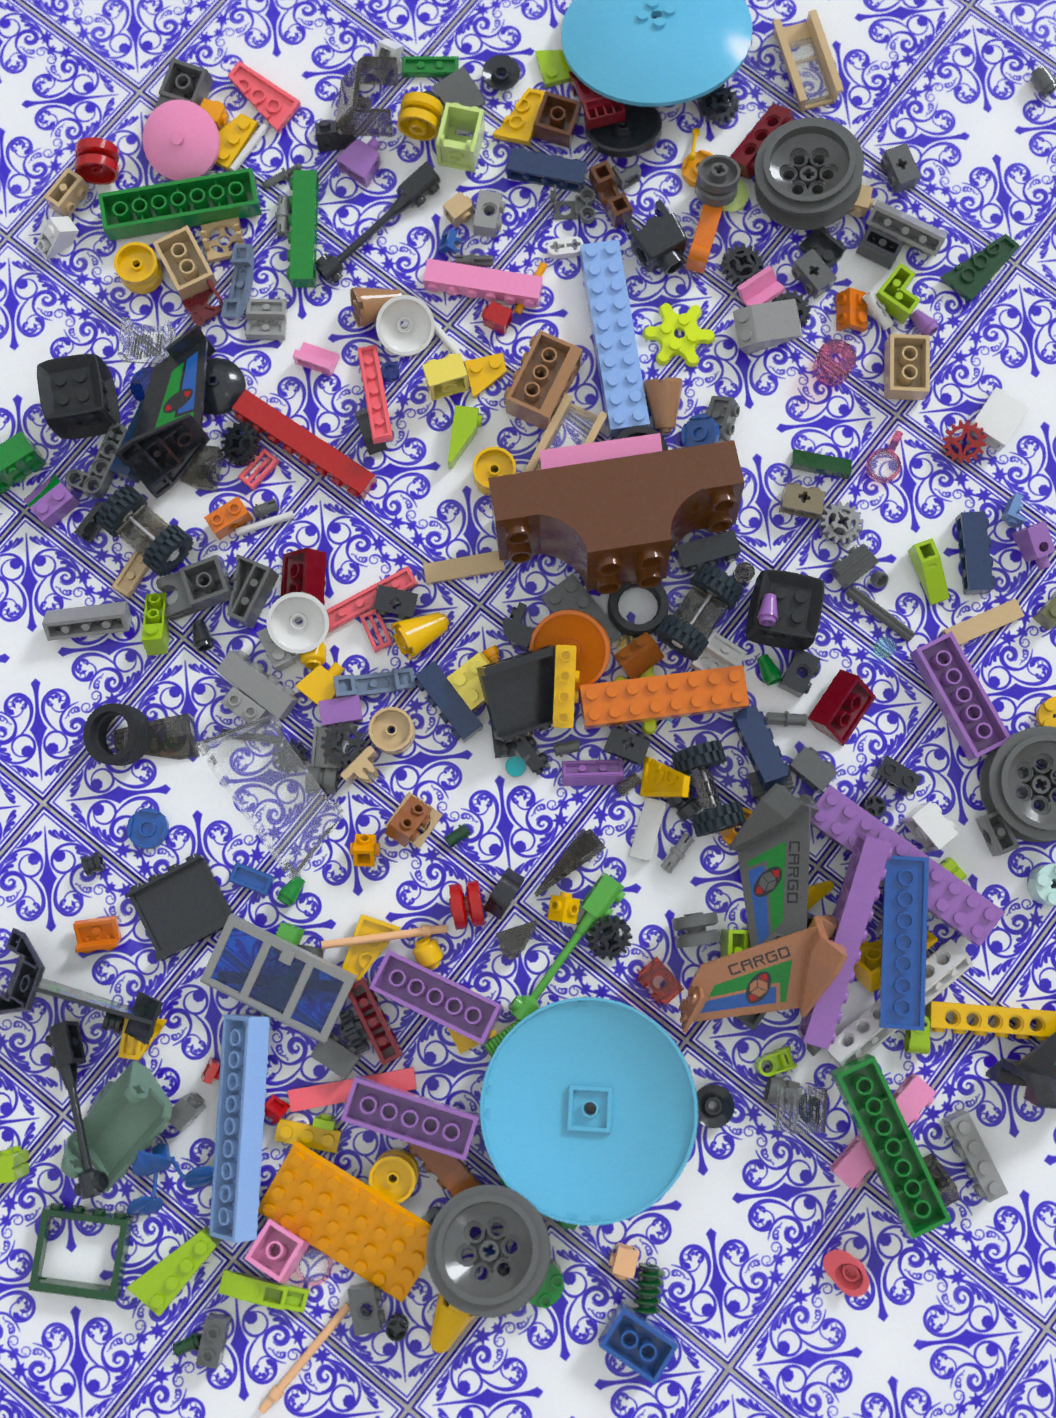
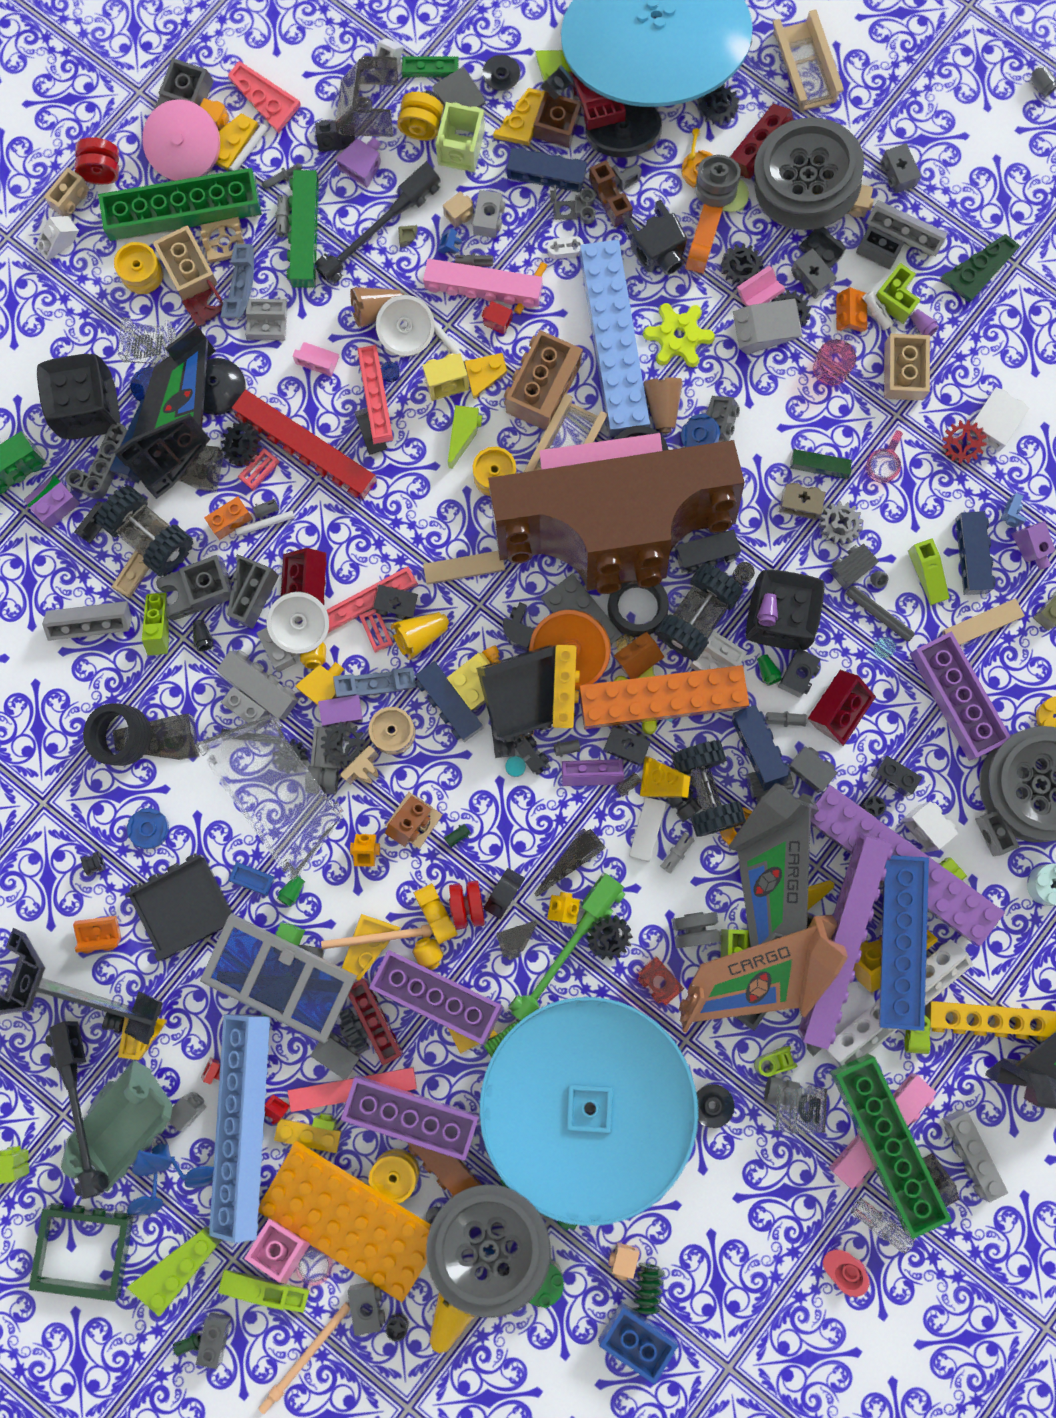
(407, 234): none -> olive tile
(435, 913): none -> yellow piece
(557, 82): none -> black brick
(882, 1225): none -> clear piece

